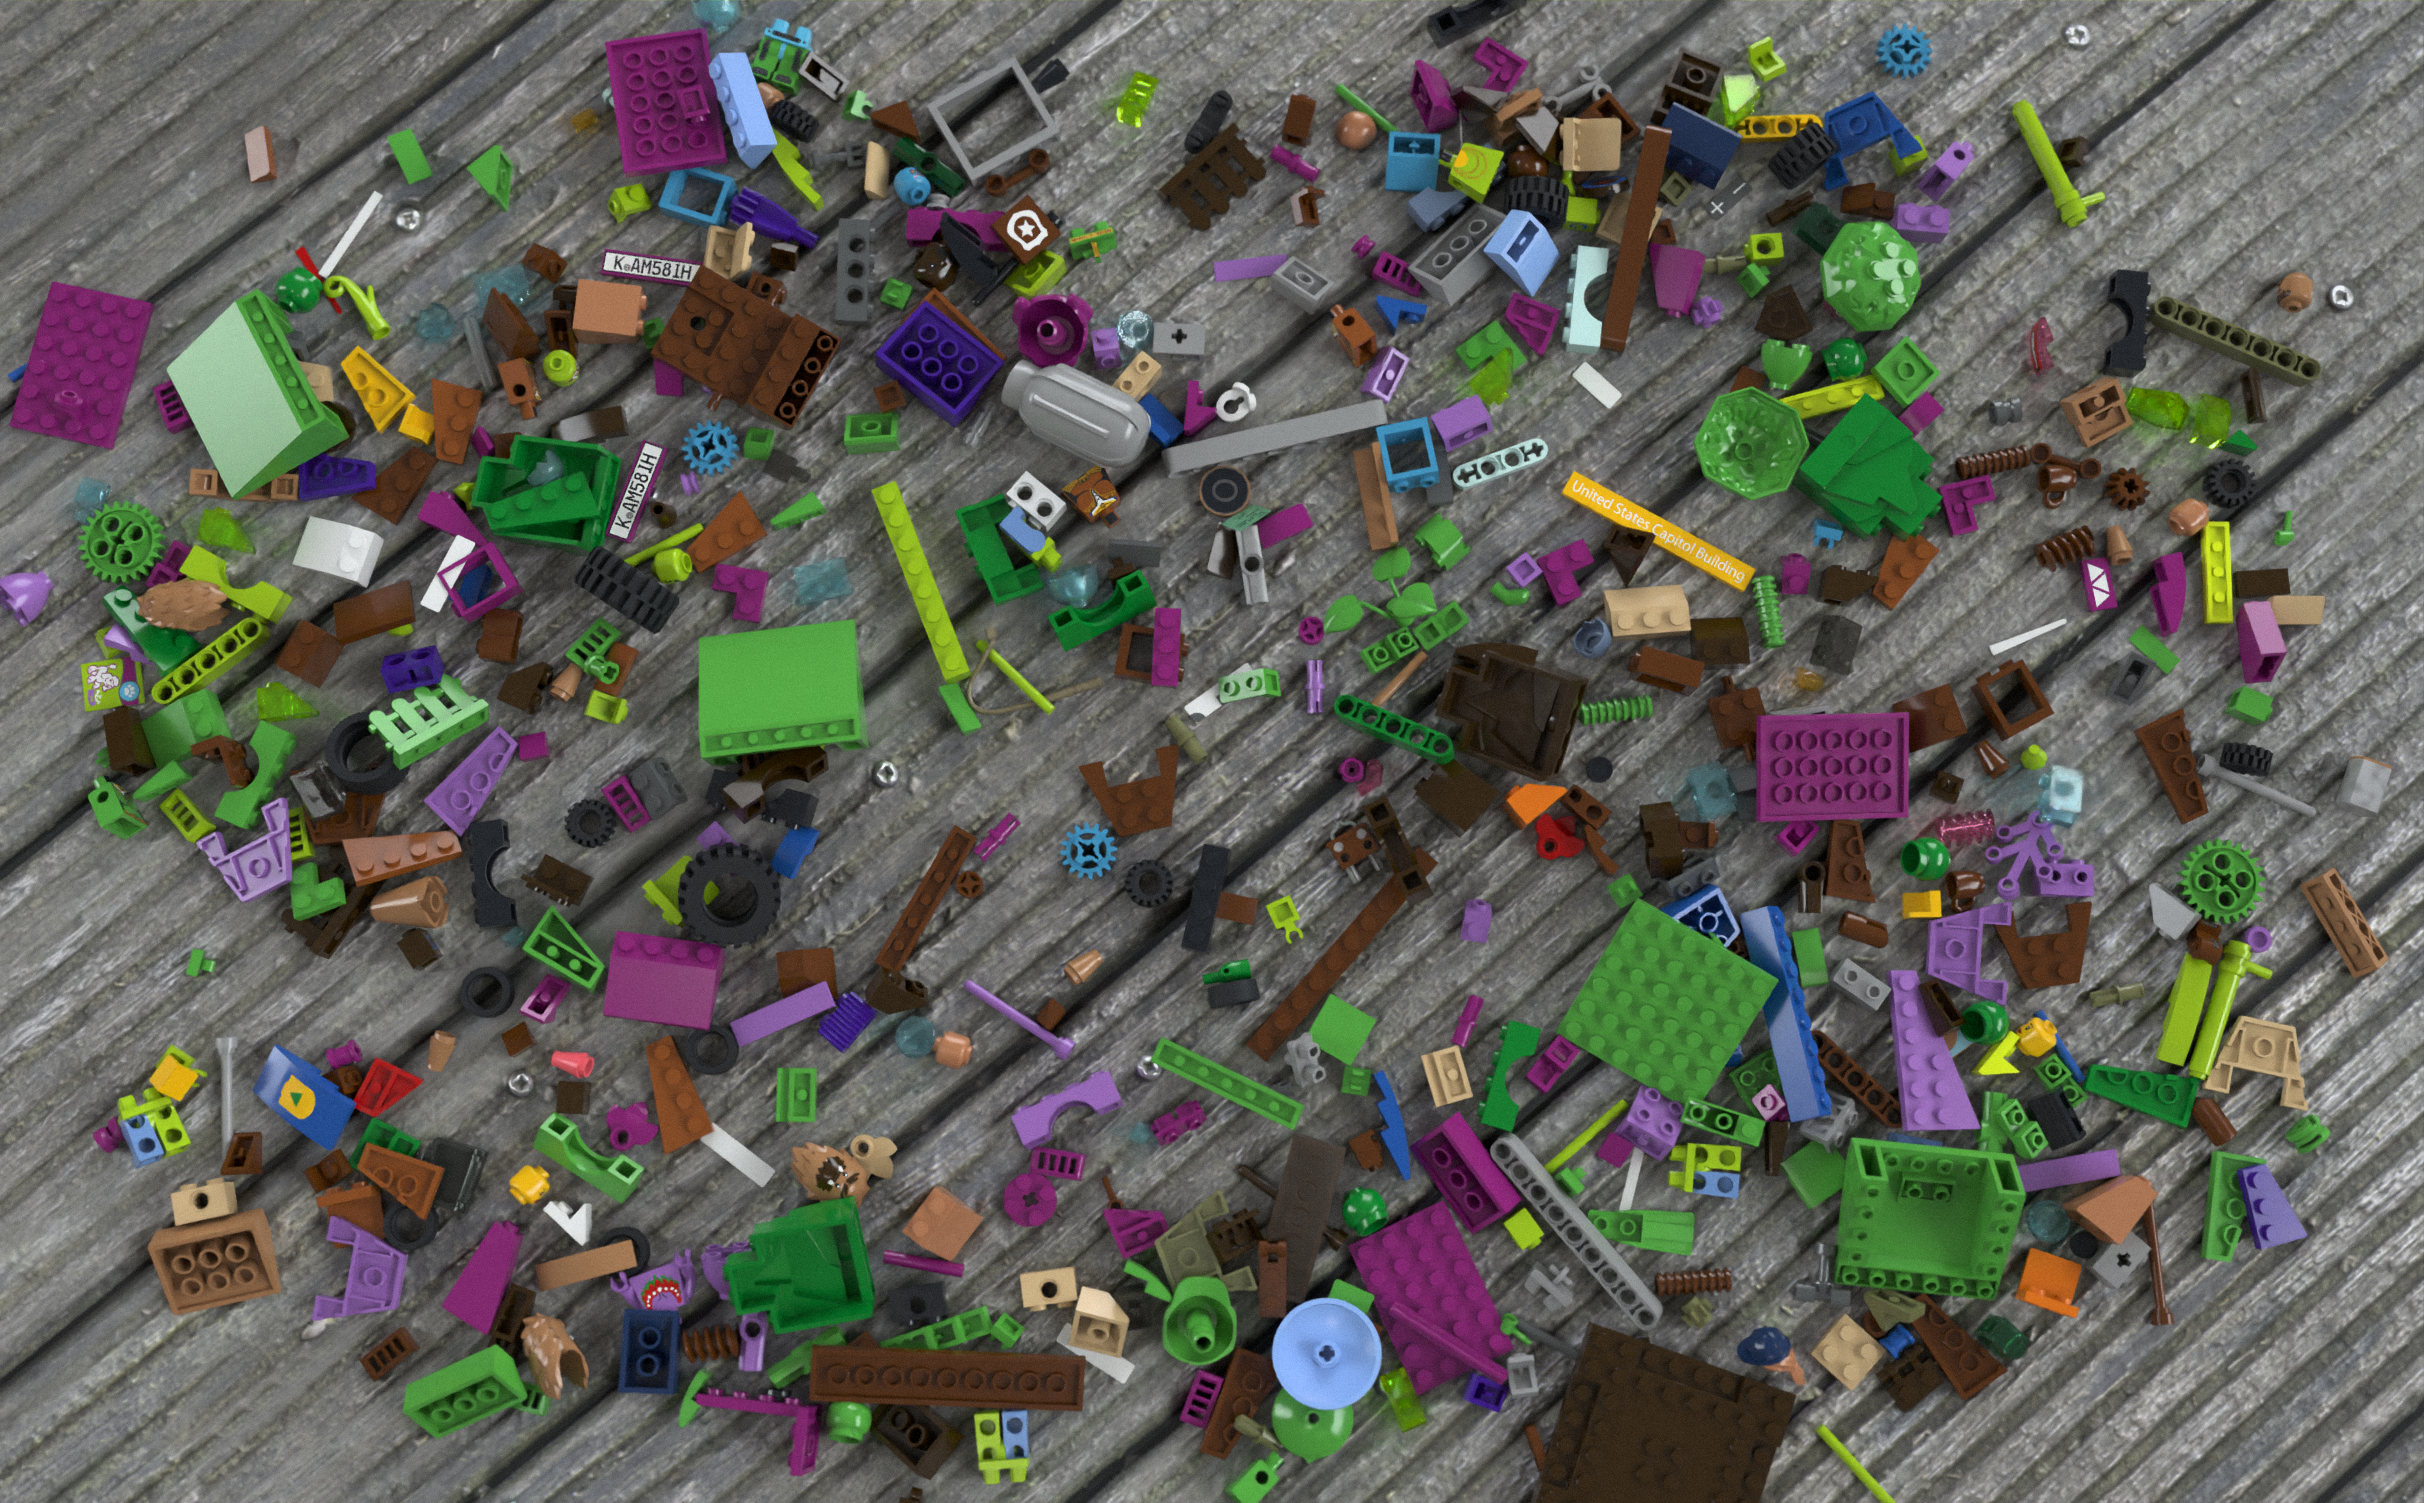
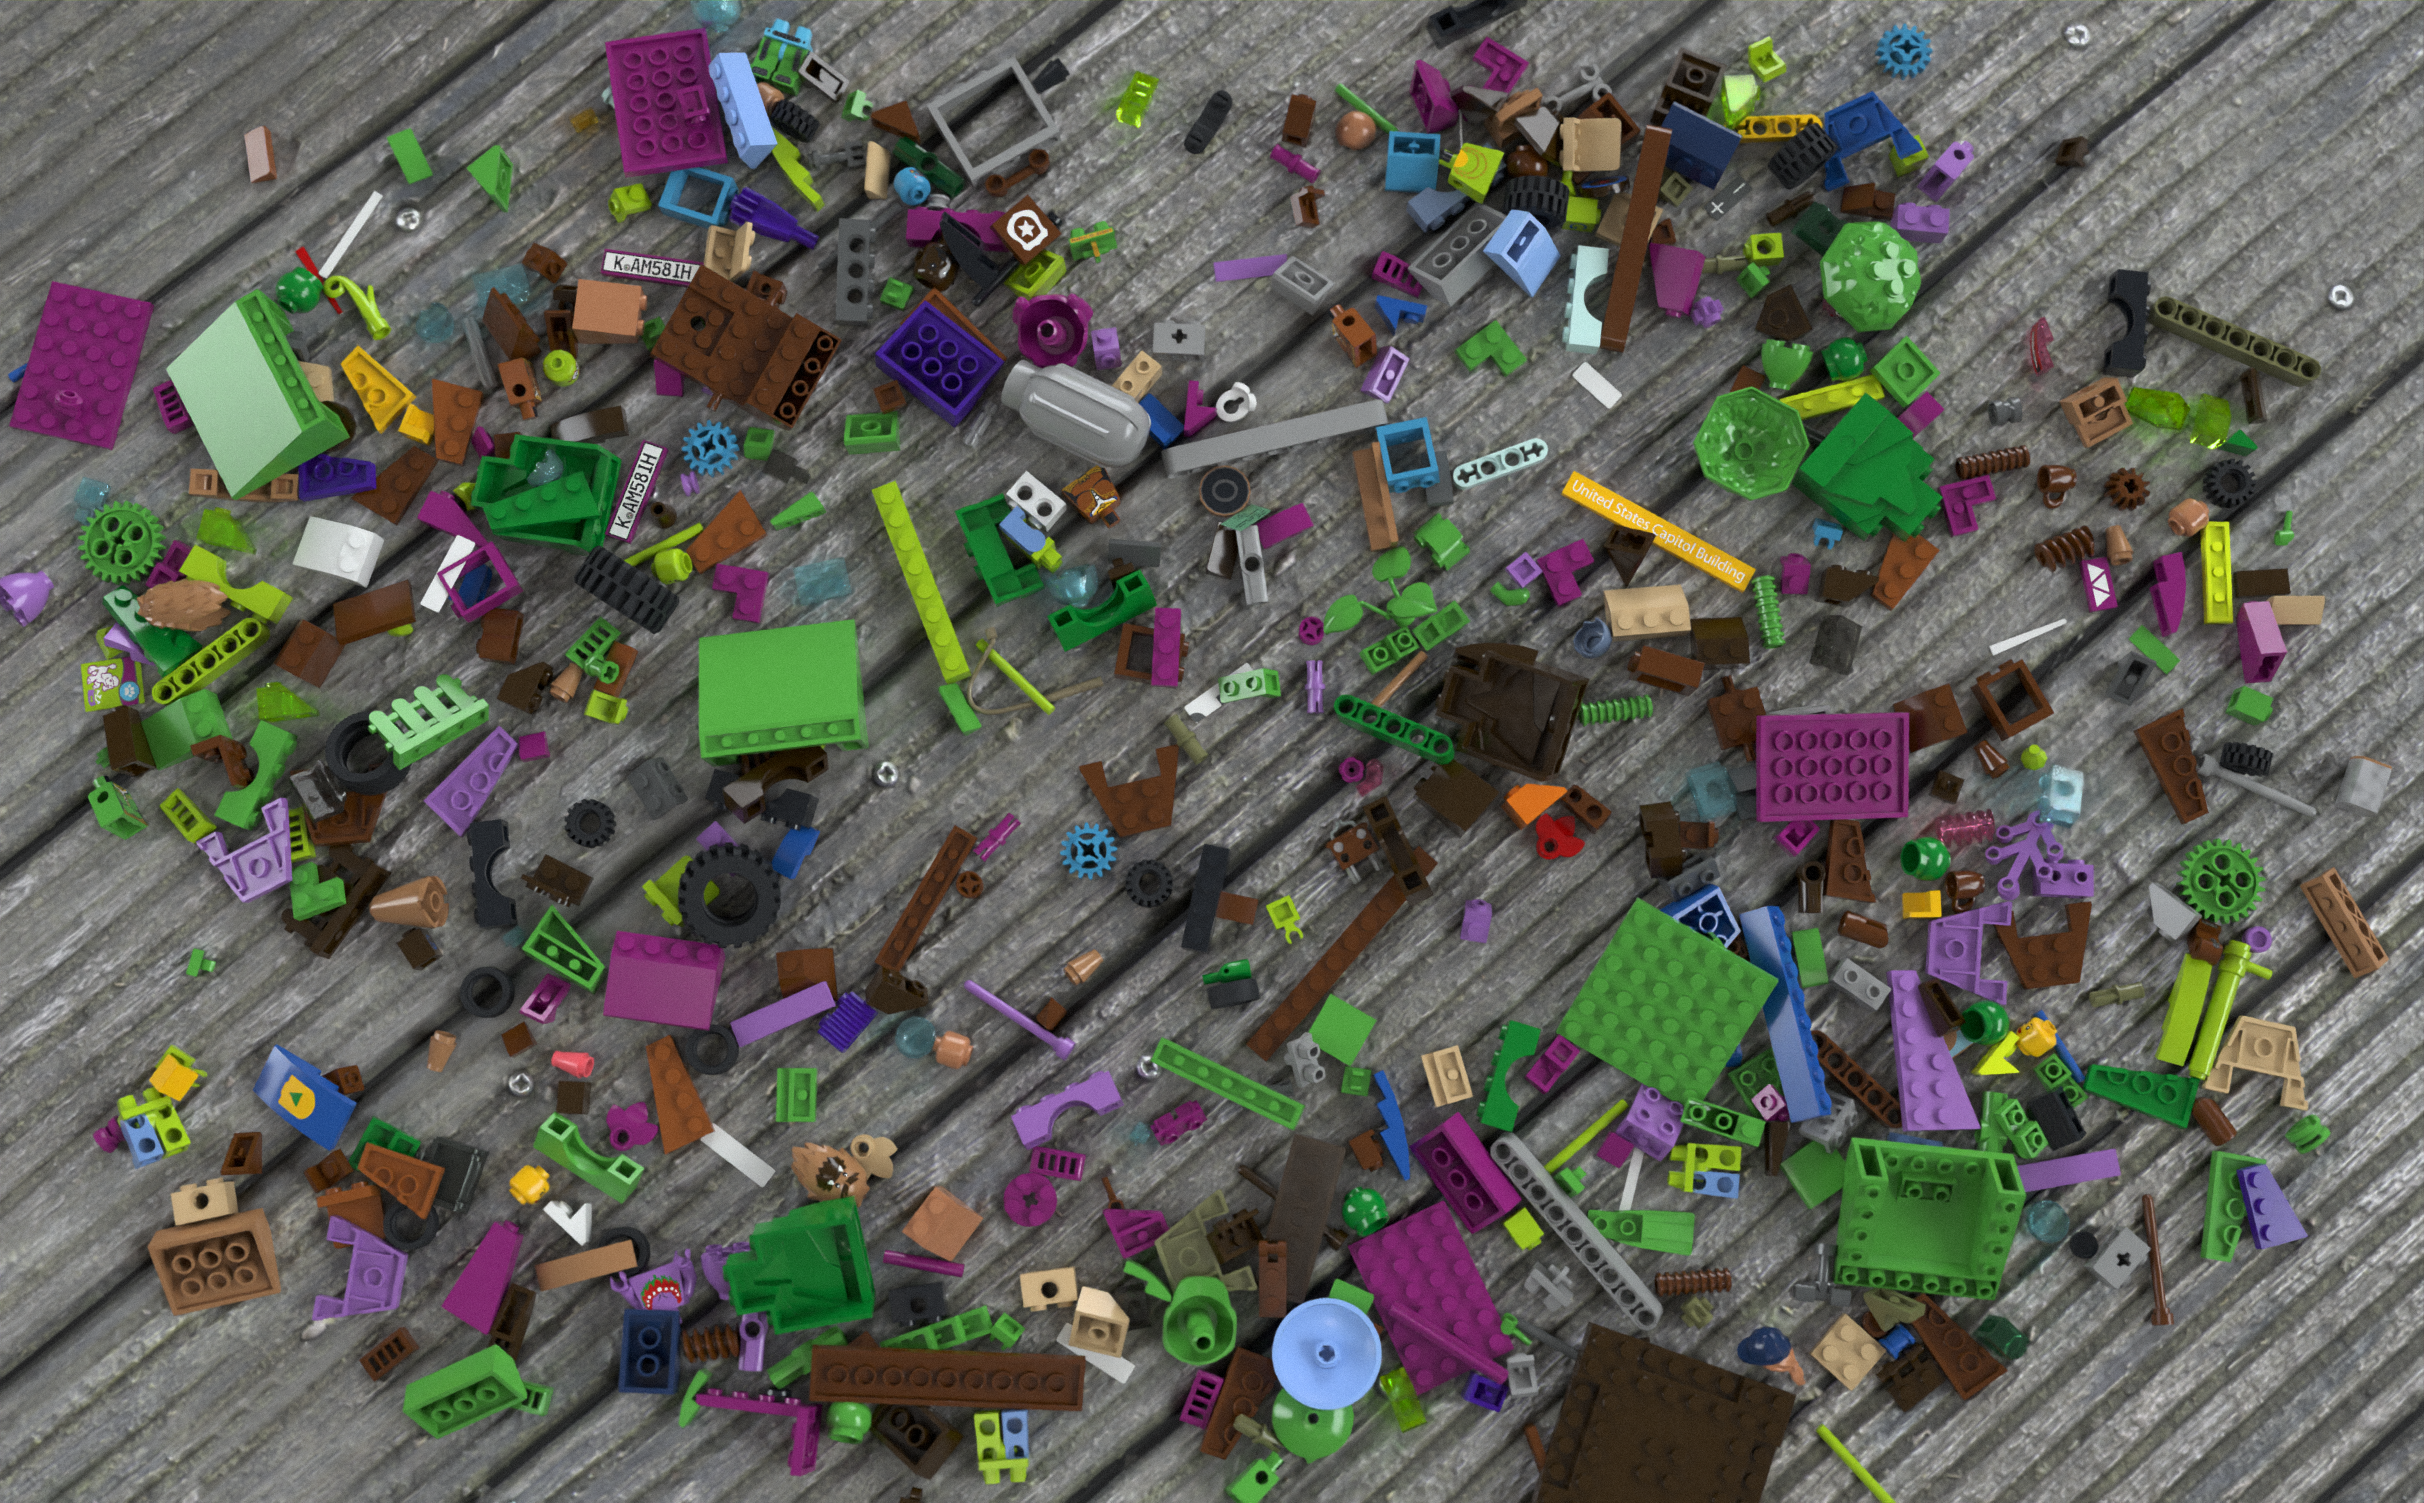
(166, 779): bright green slope -> none
(226, 1047): light grey piece -> none
(344, 1054): magenta bush -> none
(384, 1087): red wing -> none
(390, 856): dark orange wing -> none
(412, 669): dark purple brick -> none
(552, 1351): medium nougat head -> none
(613, 800): magenta slope -> none
(784, 255): dark brown tile -> none
(1135, 329): clear light blue plate -> none
(1218, 166): dark brown fence -> none
(1363, 247): magenta bush -> none
(1462, 423): medium lavender brick -> none
(1467, 1021): magenta axle -> none
(1495, 379): clear neon green slope -> none
(1532, 321): magenta wing -> none
(1594, 843): reddish brown slope -> none
(1599, 769): black piece -> none
(1624, 891): bright green tile -> none
(1808, 680): clear yellow slope -> none
(2049, 1282): orange bracket -> none
(2066, 198): lime cylinder -> none
(2086, 469): reddish brown bar -> none
(2112, 1207): nougat slope -> none
(2295, 292): medium nougat head -> none

